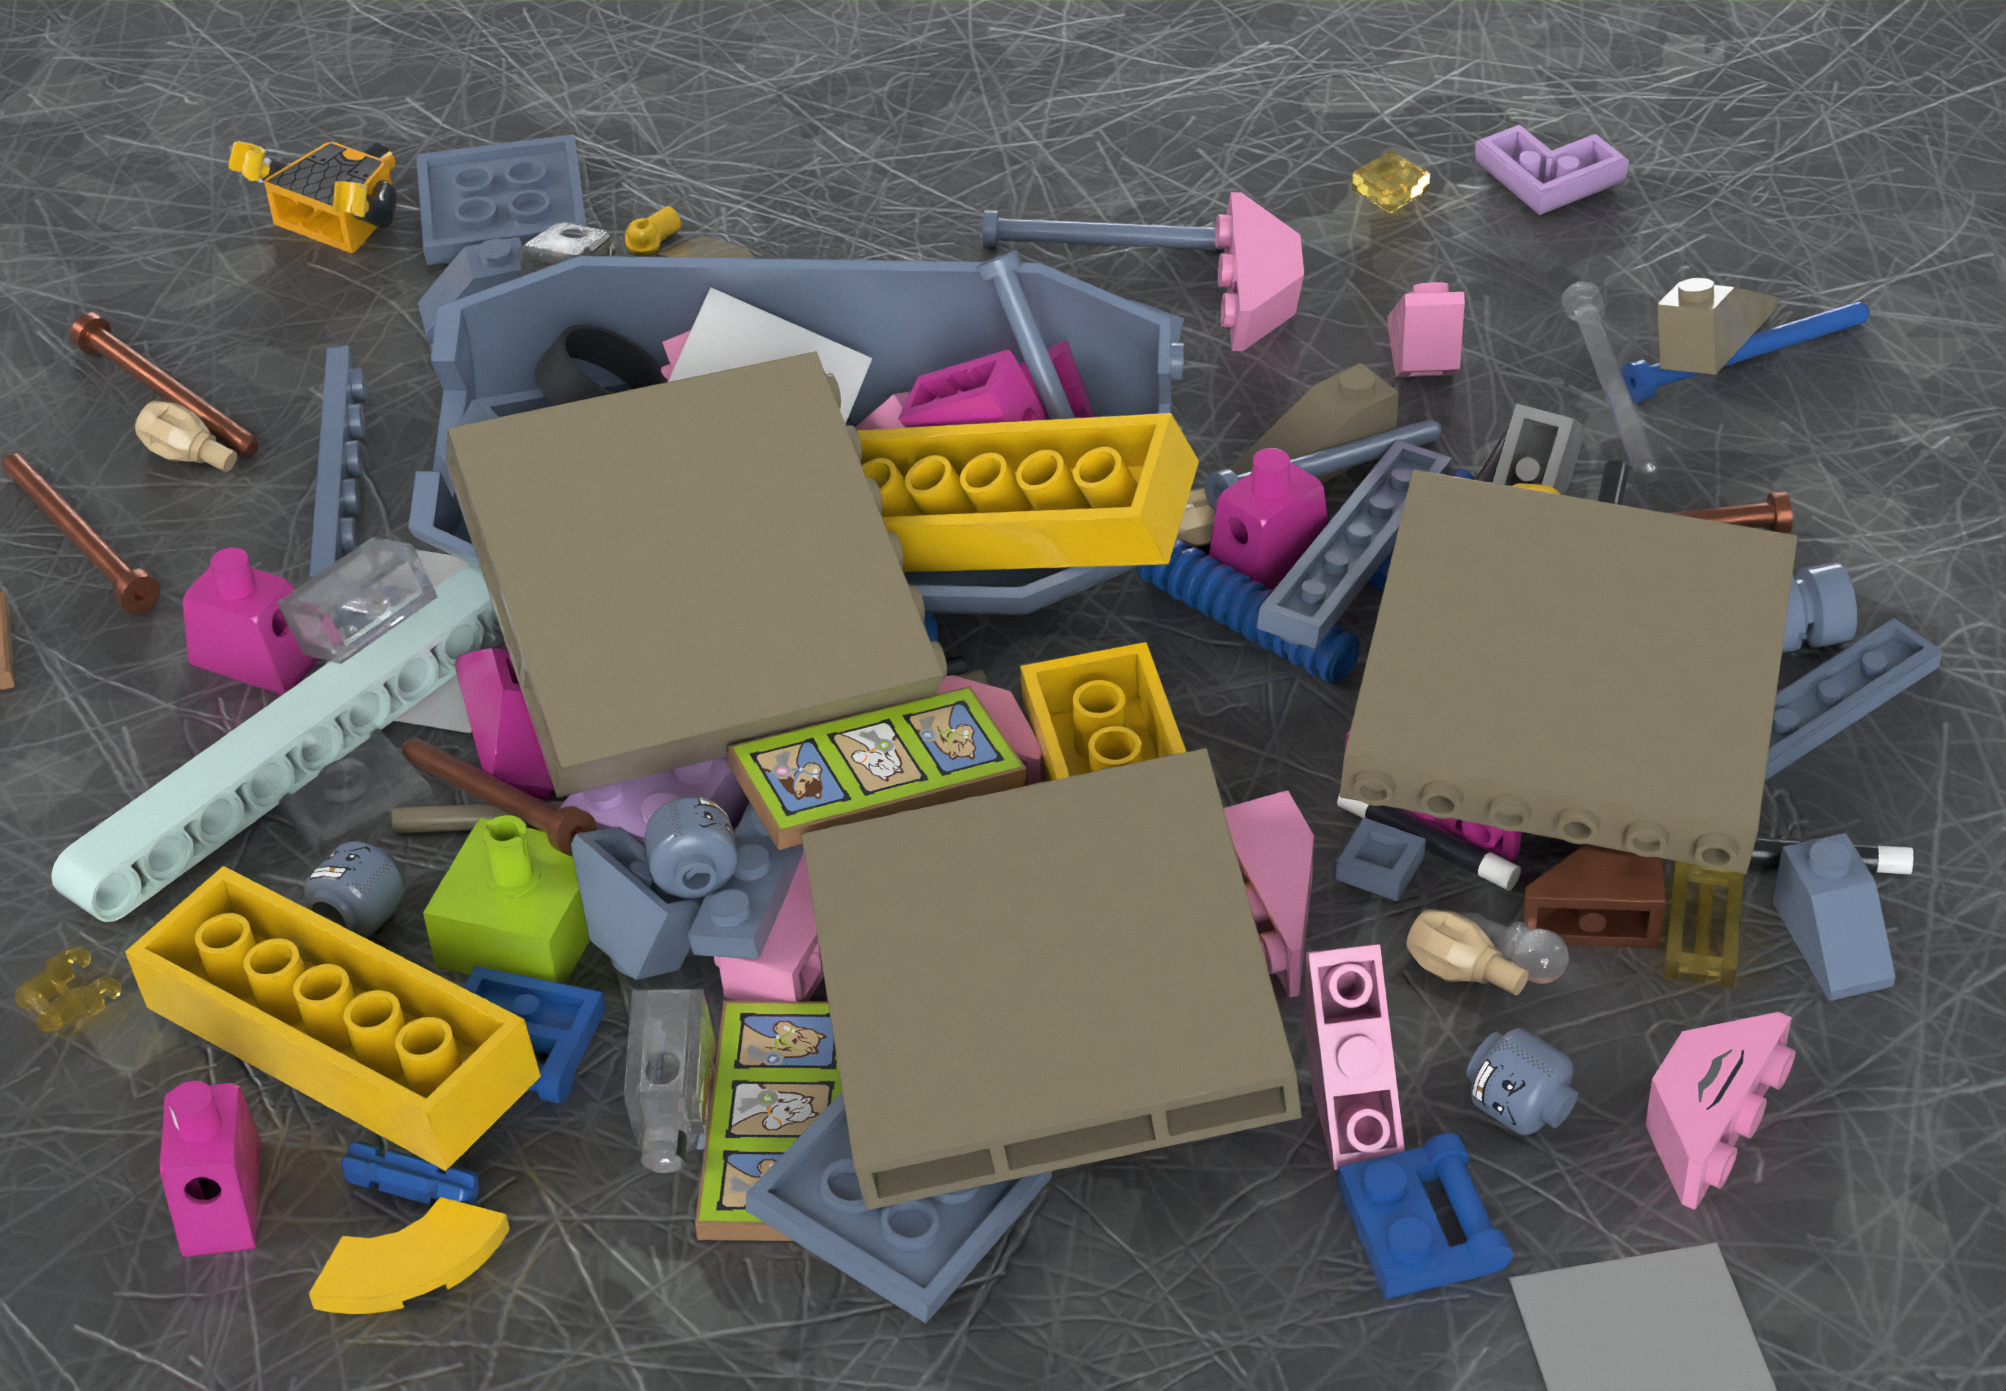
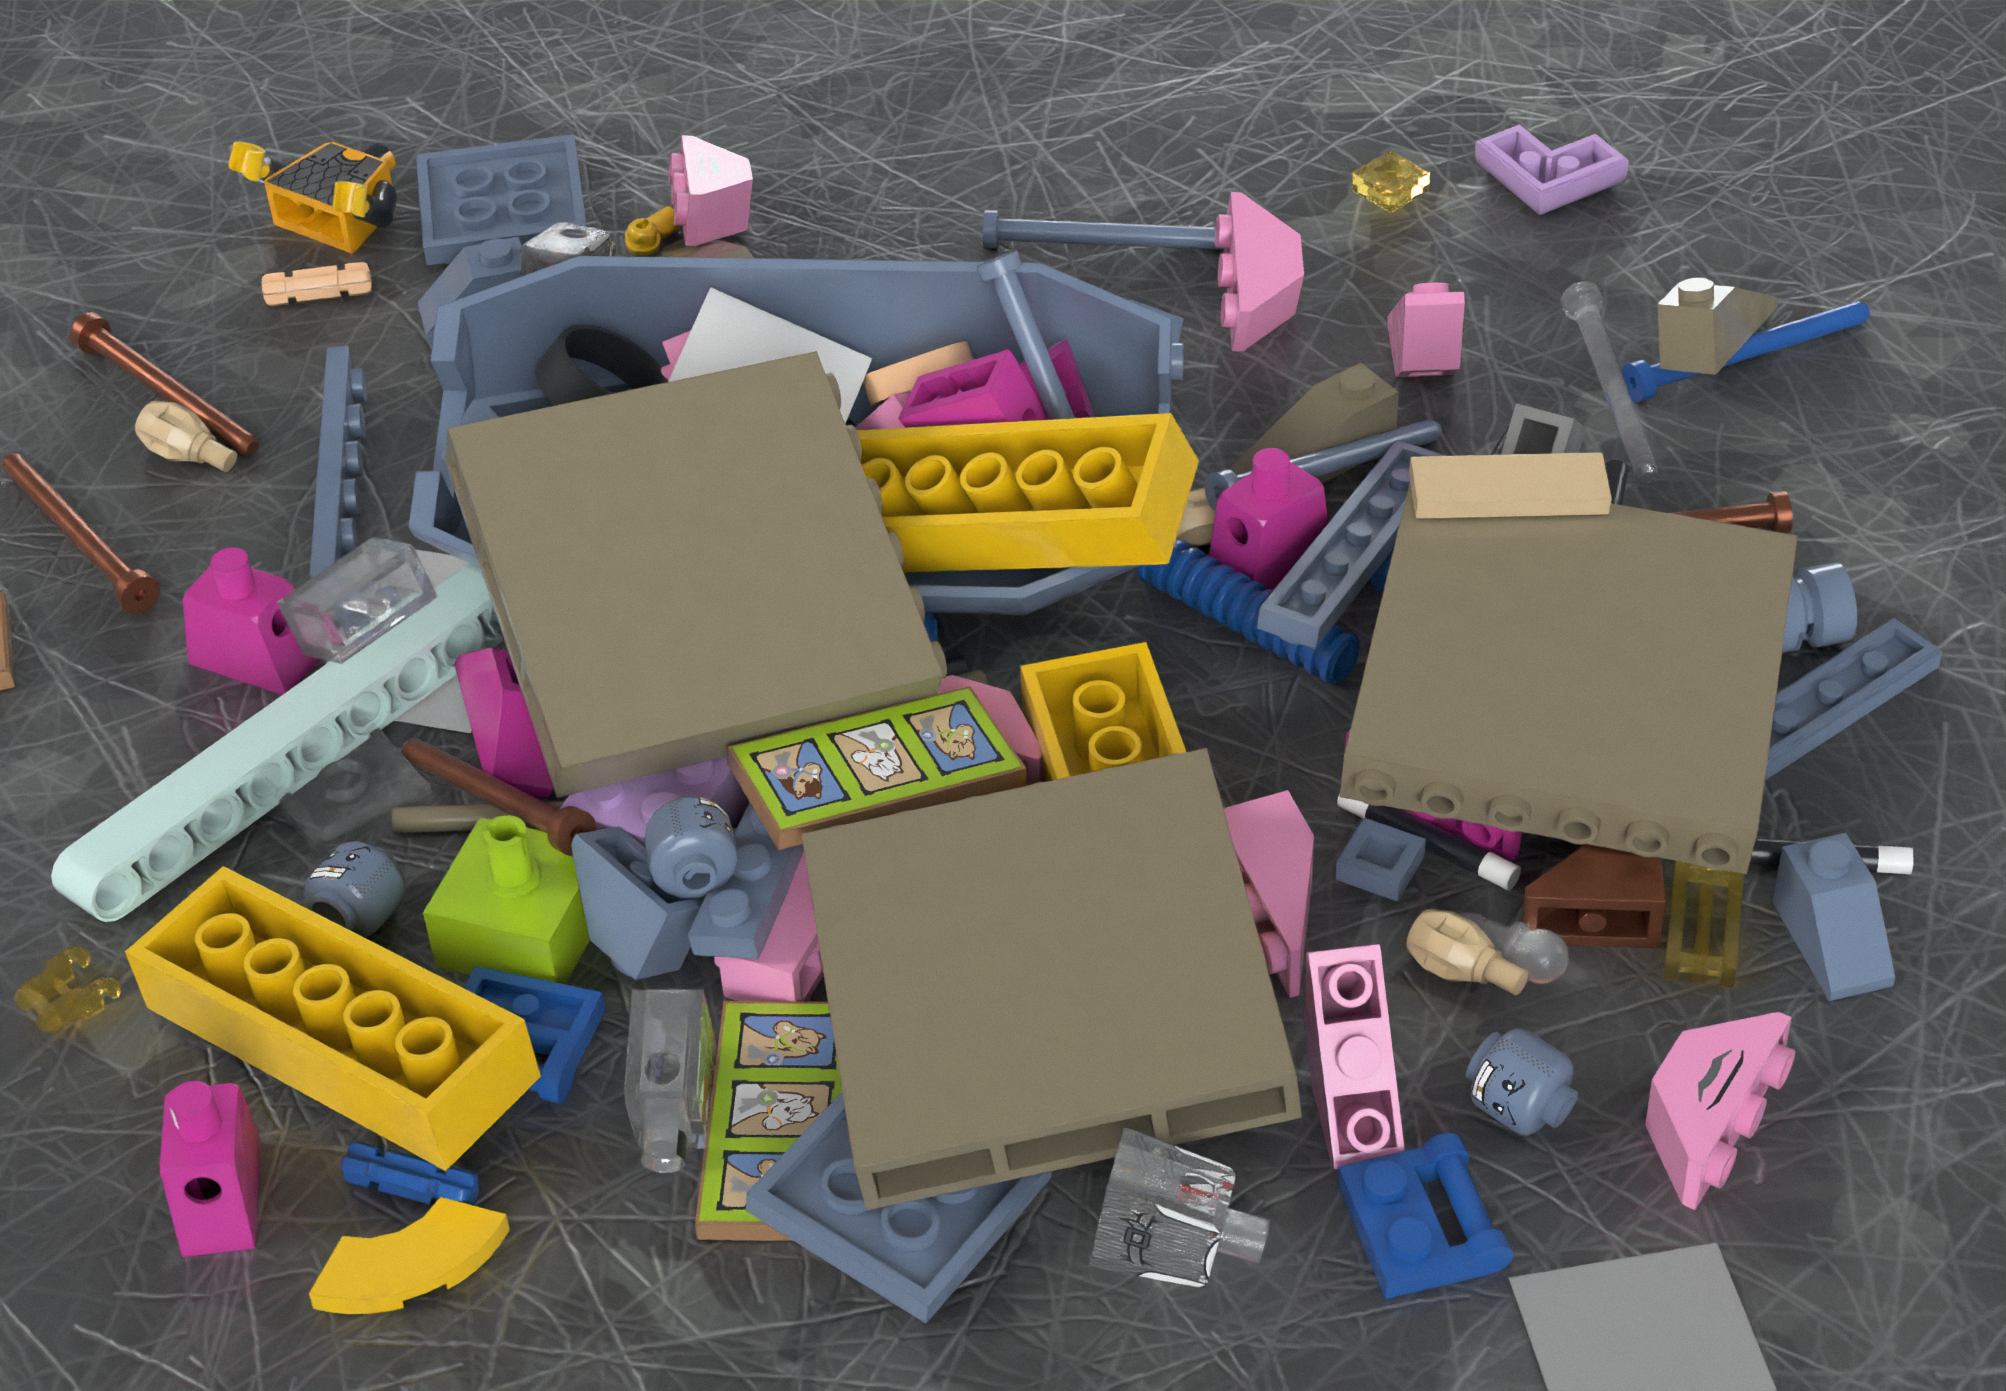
(316, 284): none -> light nougat axle
(709, 191): none -> bright pink slope
(902, 375): none -> light nougat beam
(1171, 1214): none -> clear torso
(1509, 485): none -> tan tile

